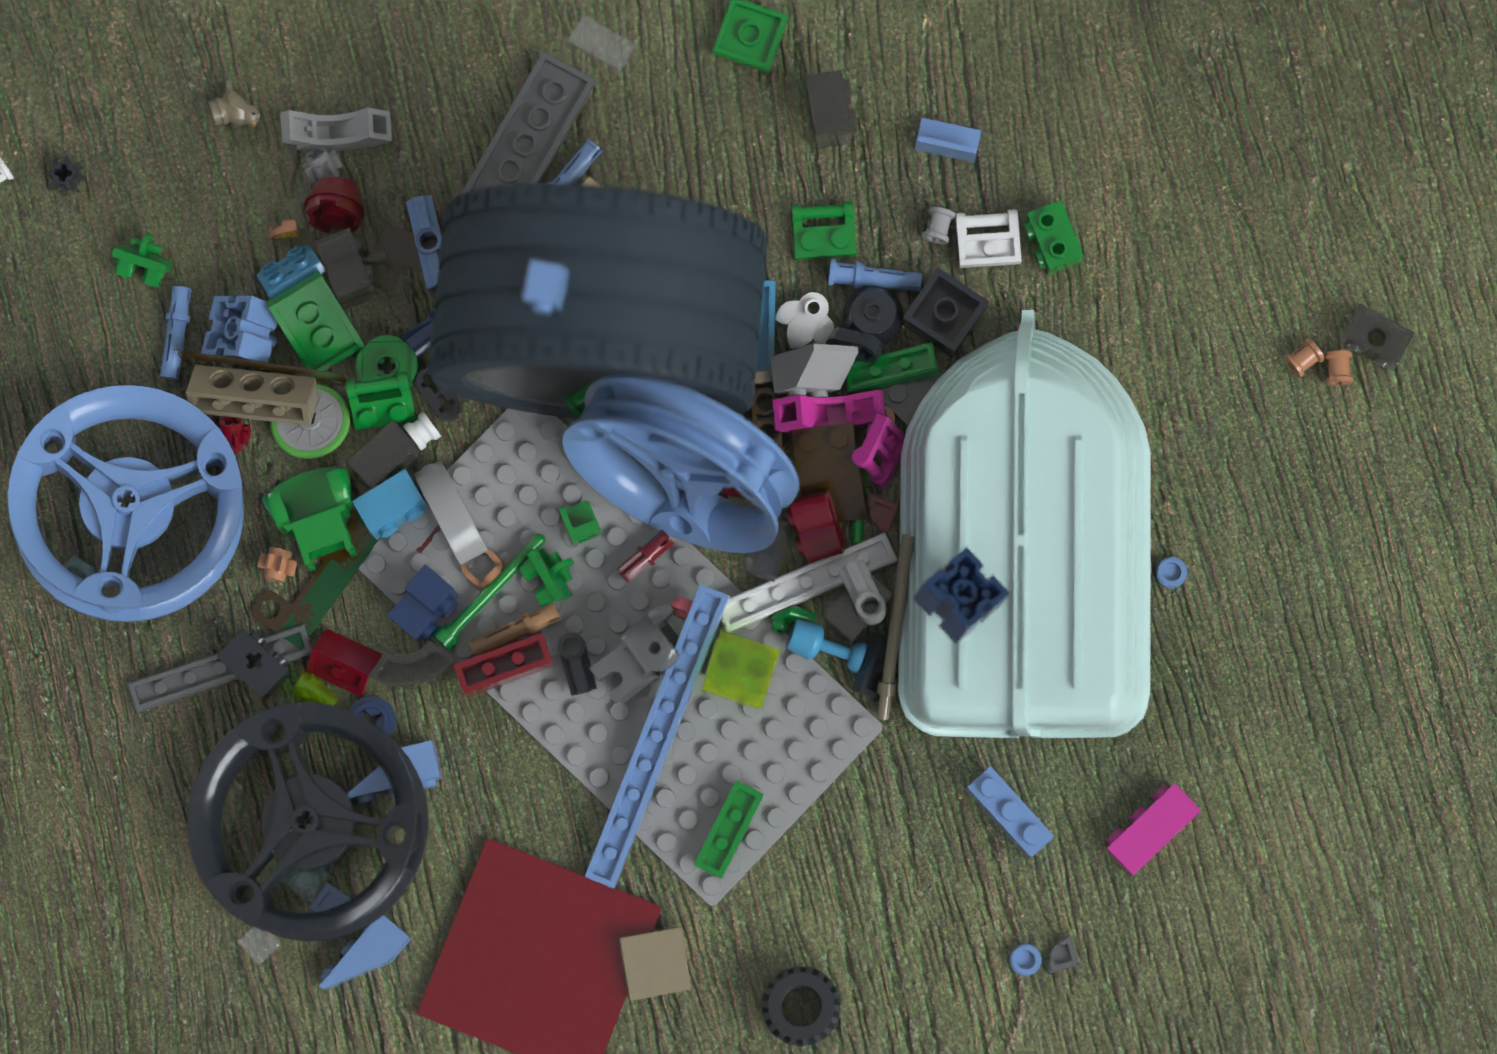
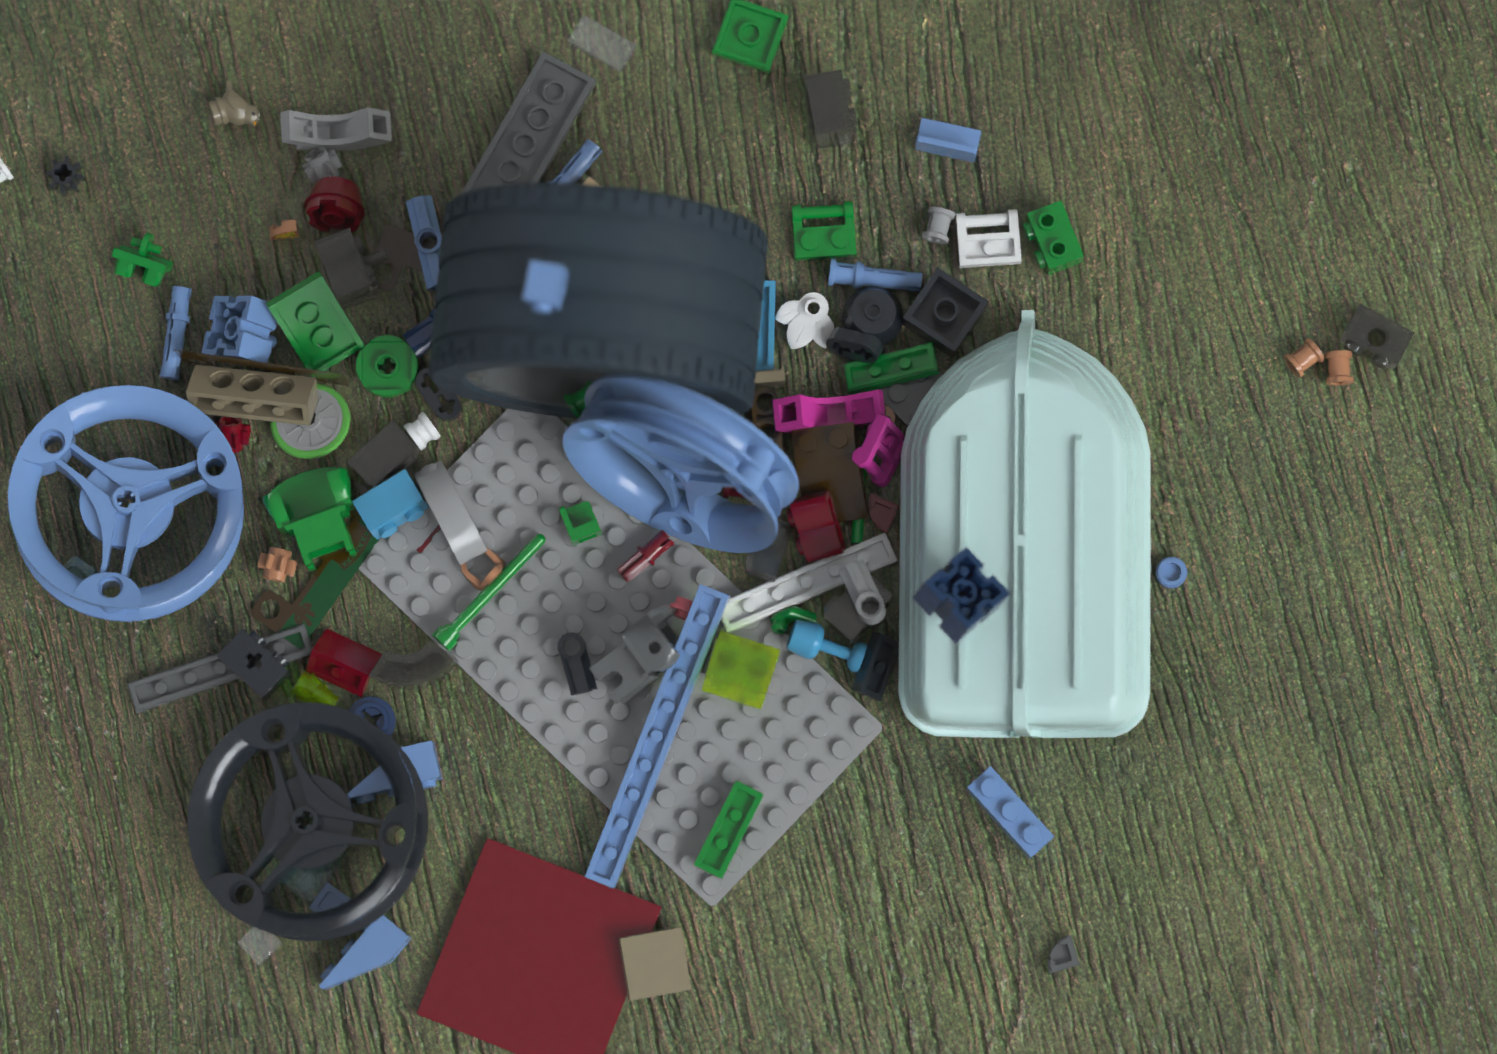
(295, 267): dark azure plate -> none
(381, 408): green plate -> none
(424, 604): dark blue brick -> none
(504, 665): dark red brick -> none
(519, 628): medium nougat pin -> none
(552, 572): green hips -> none
(801, 1034): black tyre -> none
(812, 369): light grey slope -> none
(887, 686): dark tan bar -> none
(1025, 960): medium blue tile -> none
(1151, 828): dark pink brick -> none

